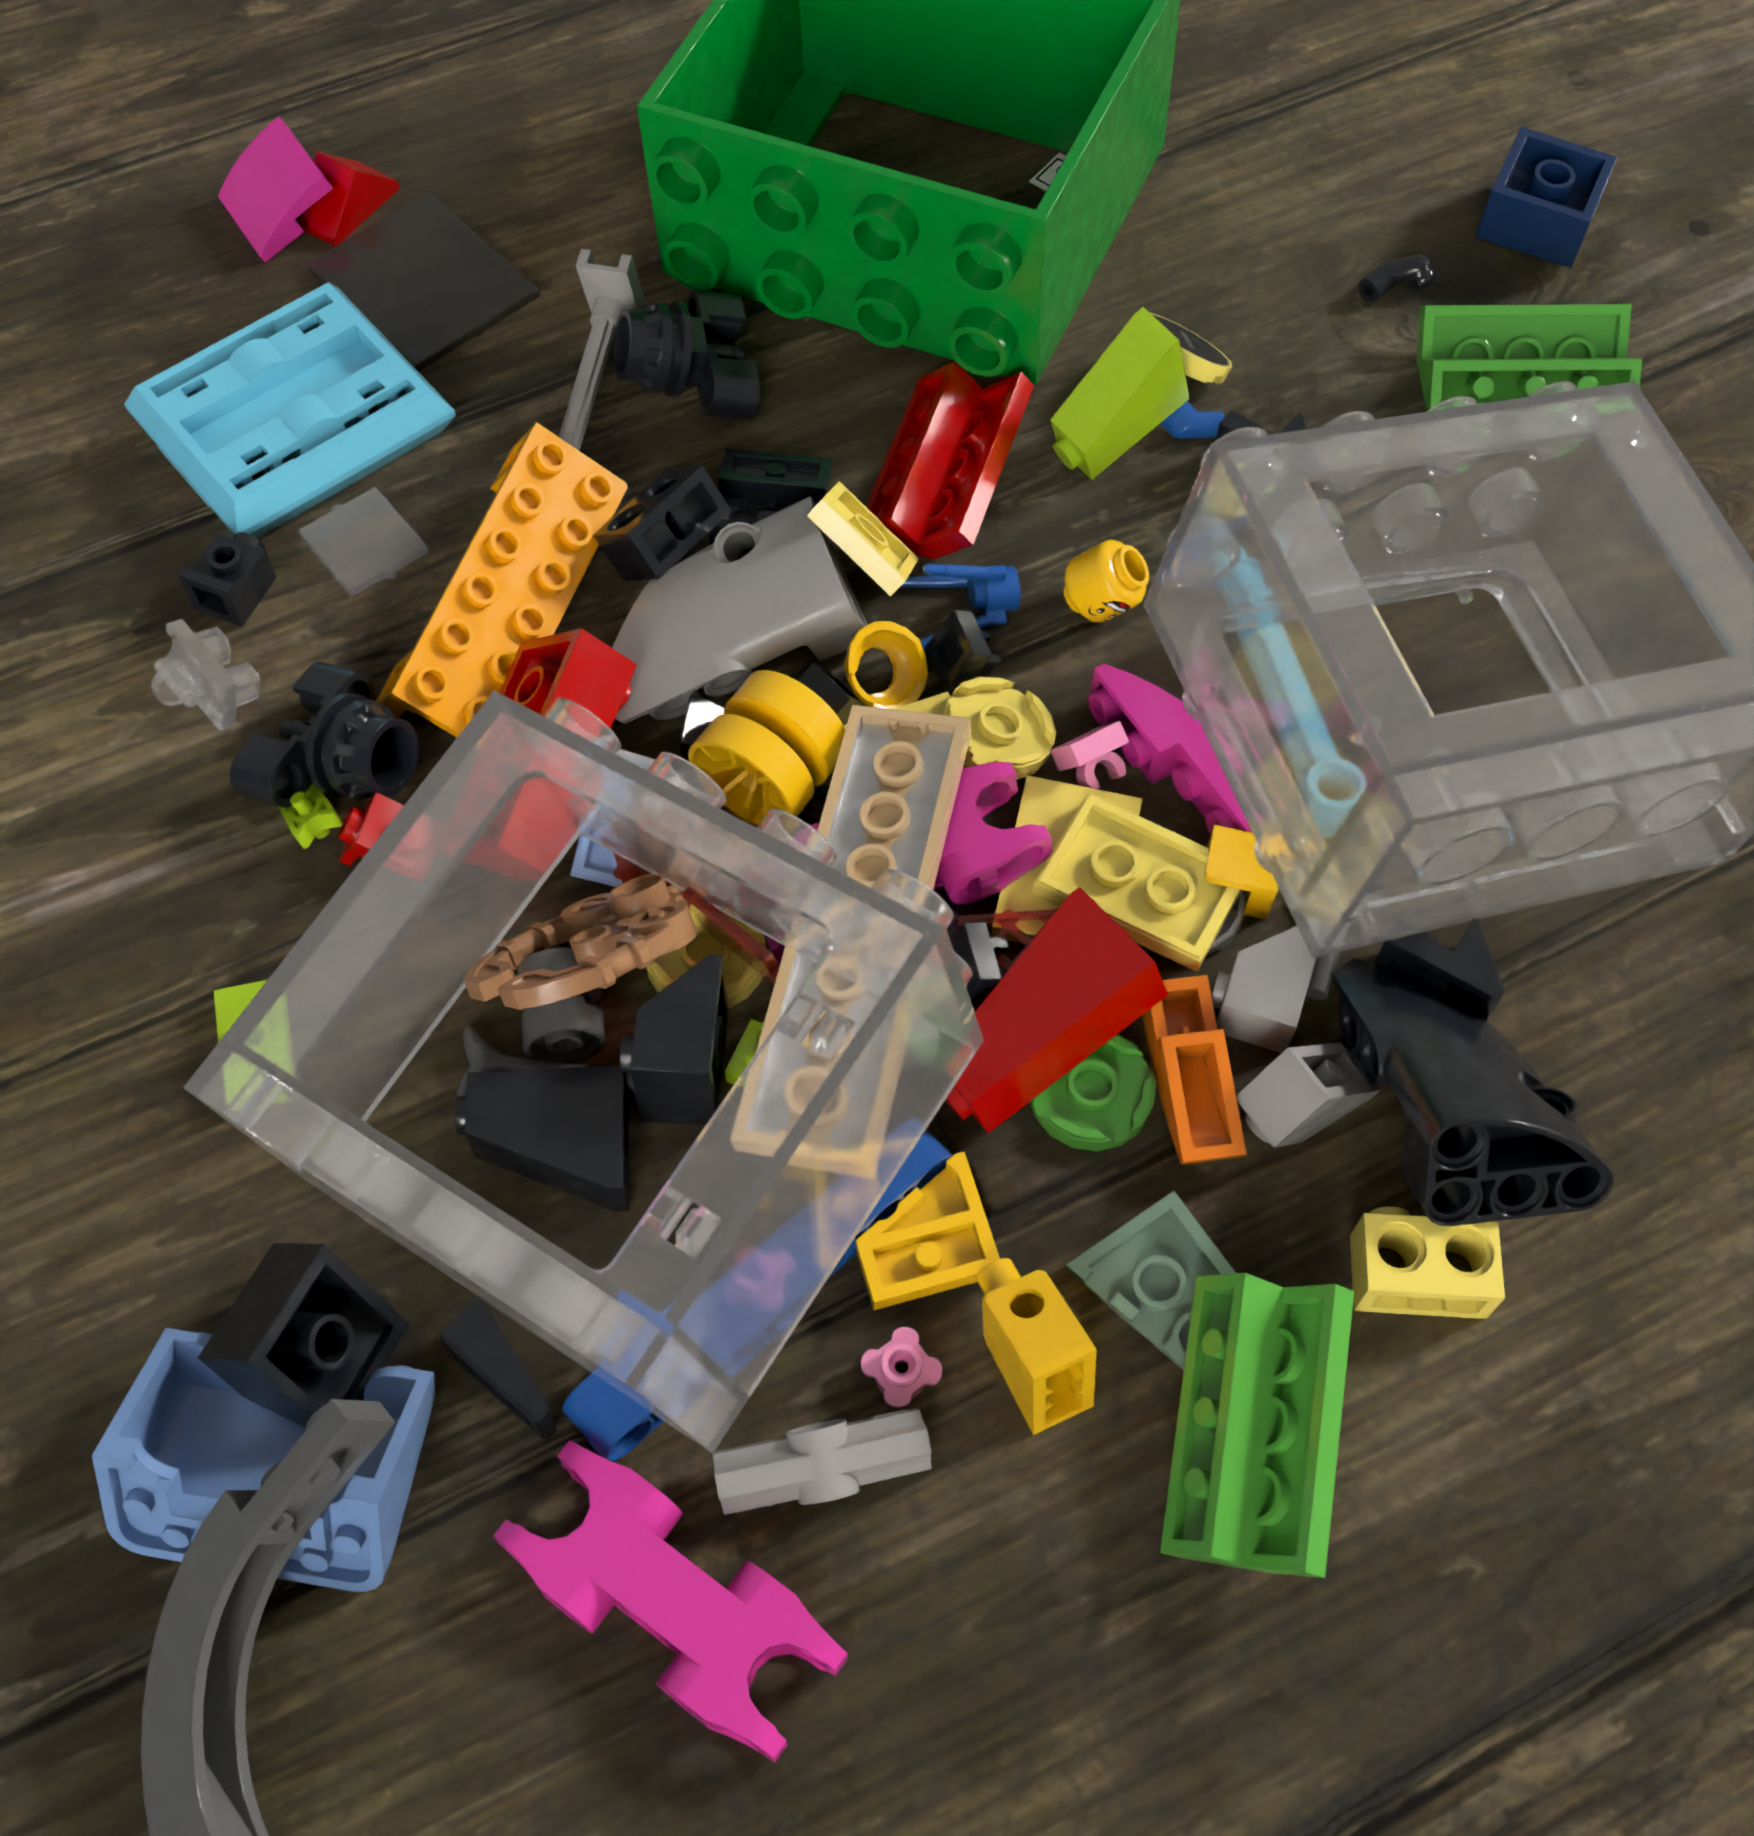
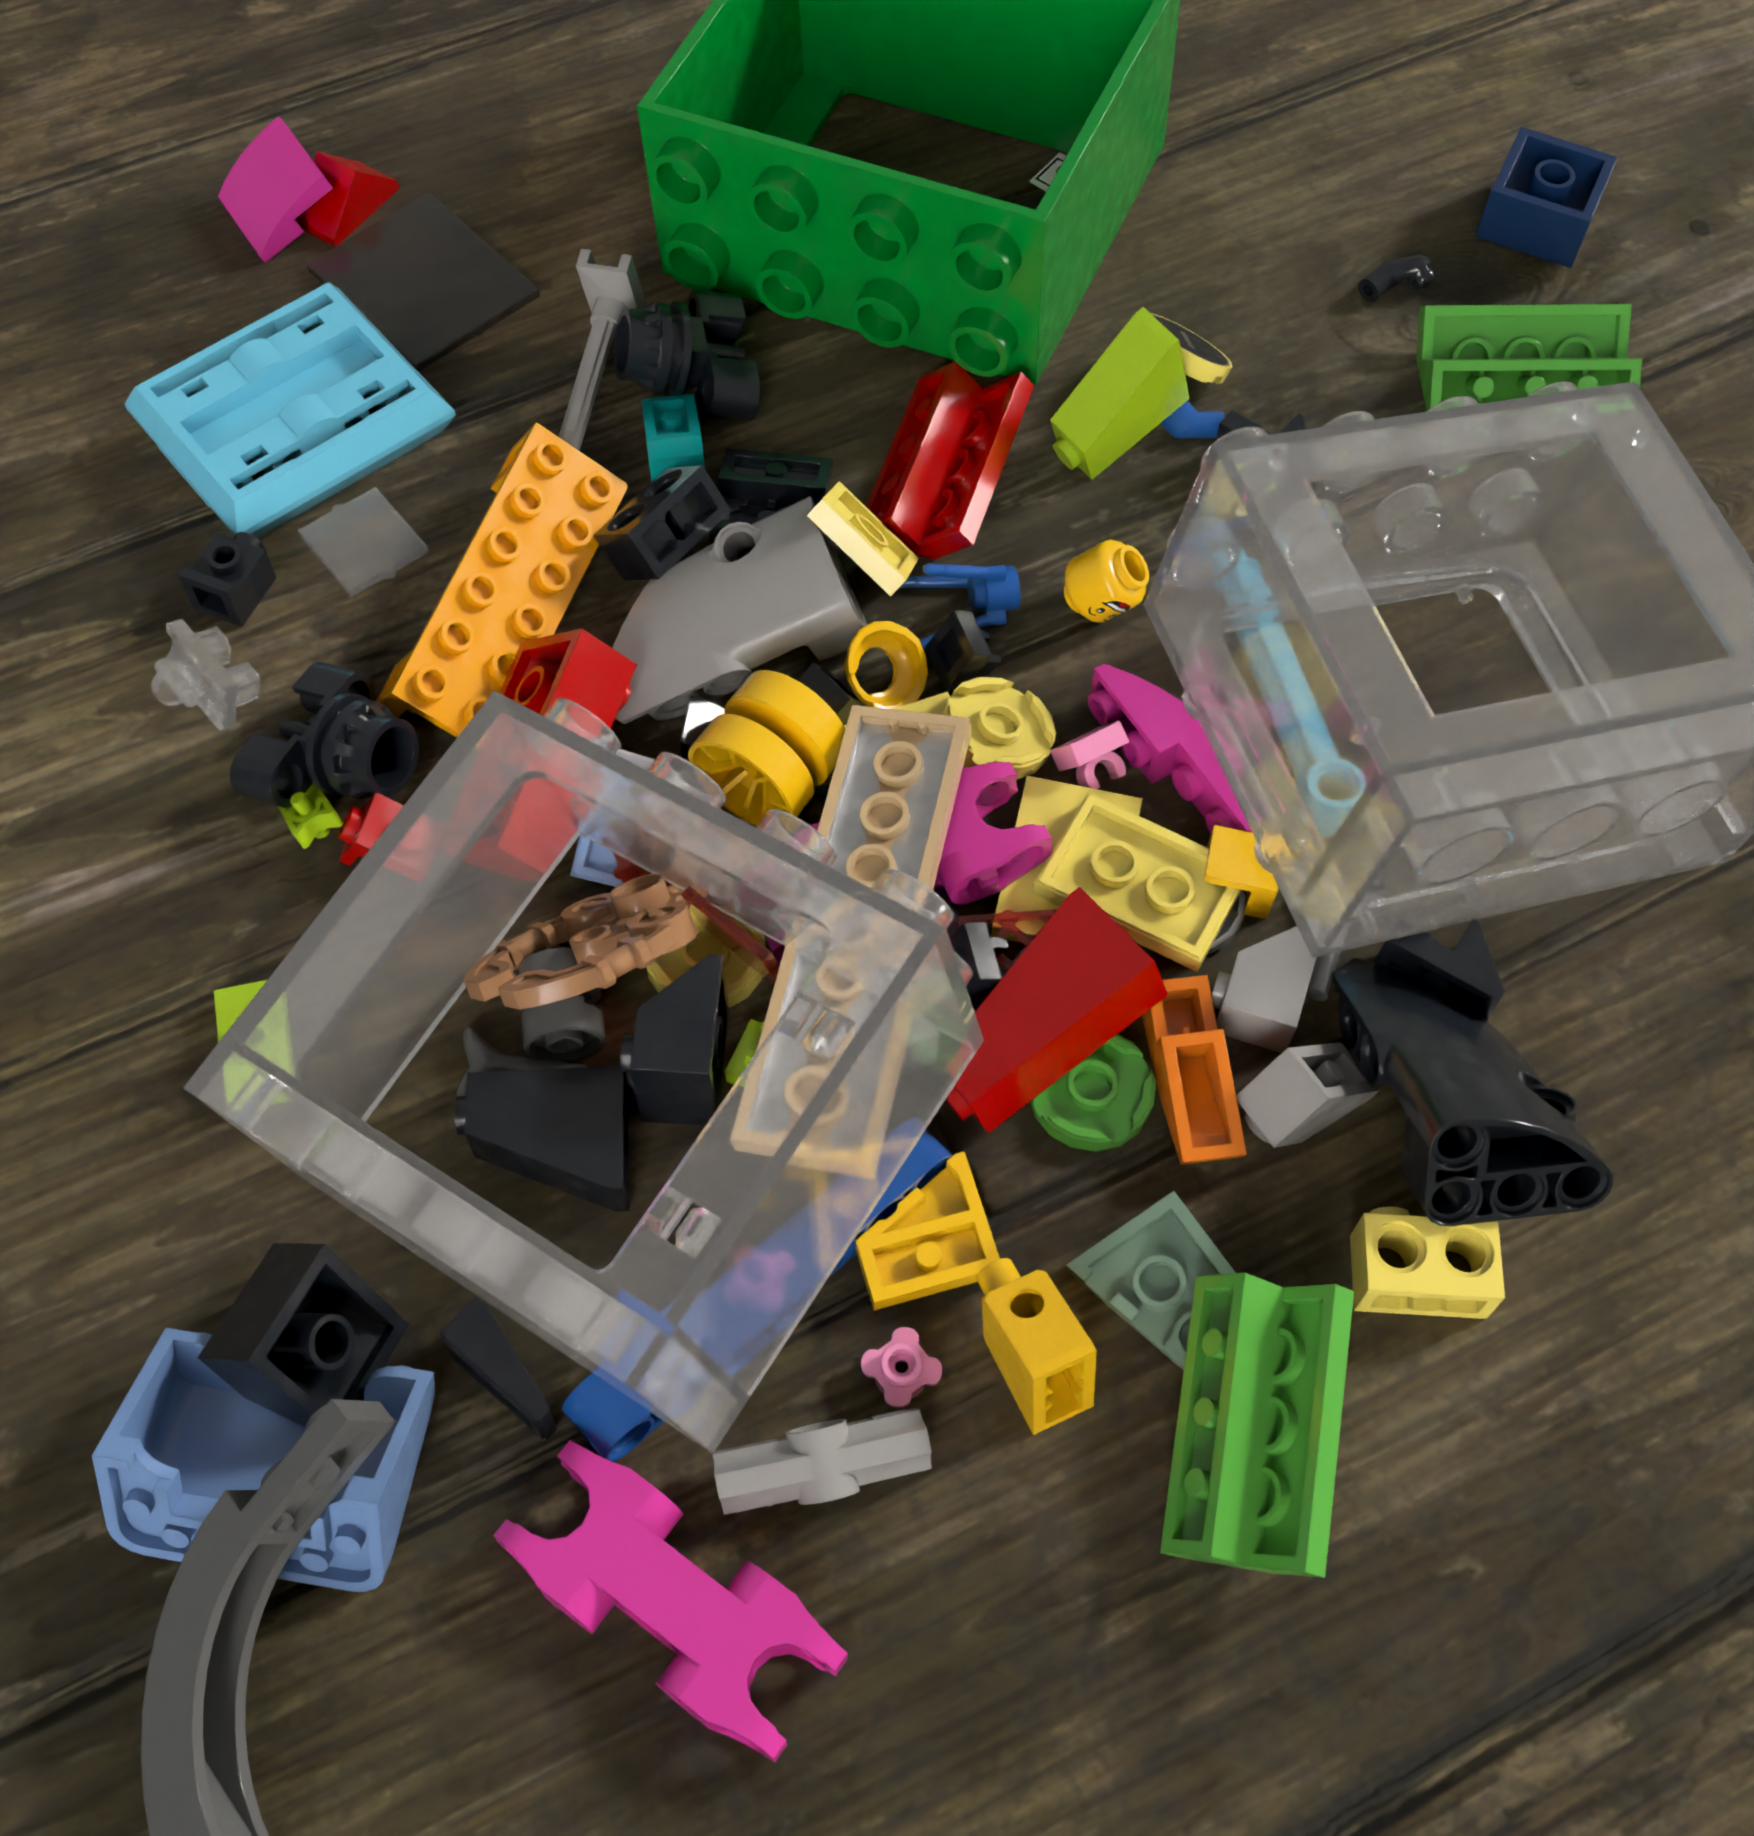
(672, 433): none -> teal plate

